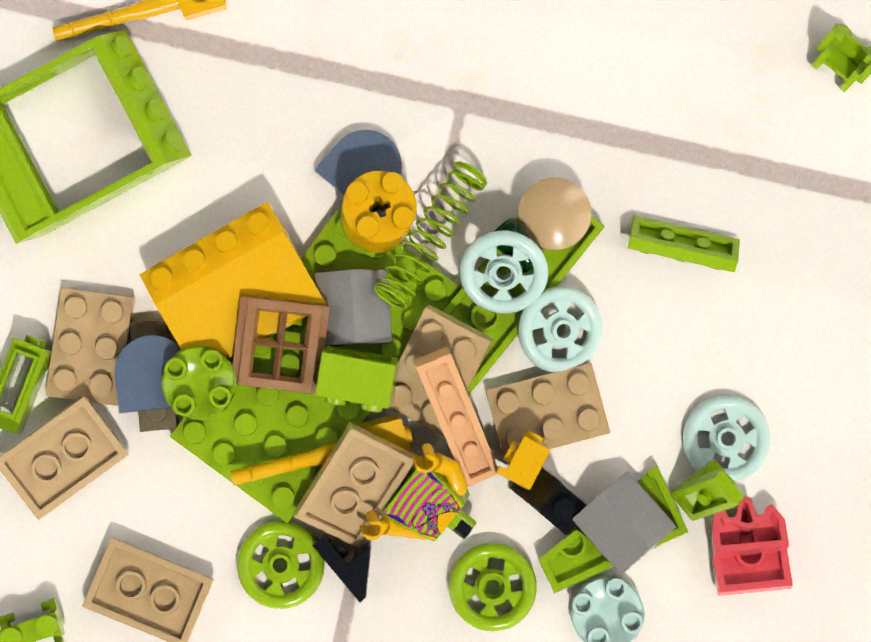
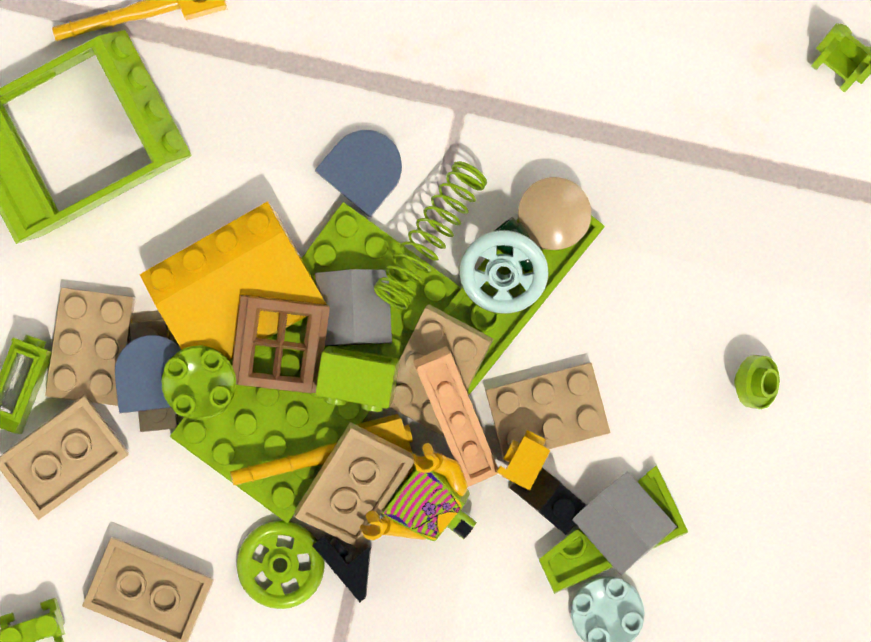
(389, 194): yellow brick -> none
(514, 564): lime plate -> none
(533, 319): light aqua plate -> none
(684, 244): lime plate -> none
(707, 492): lime slope -> none
(734, 408): light aqua plate -> none
(750, 551): coral plate -> none
(757, 382): none -> lime plate

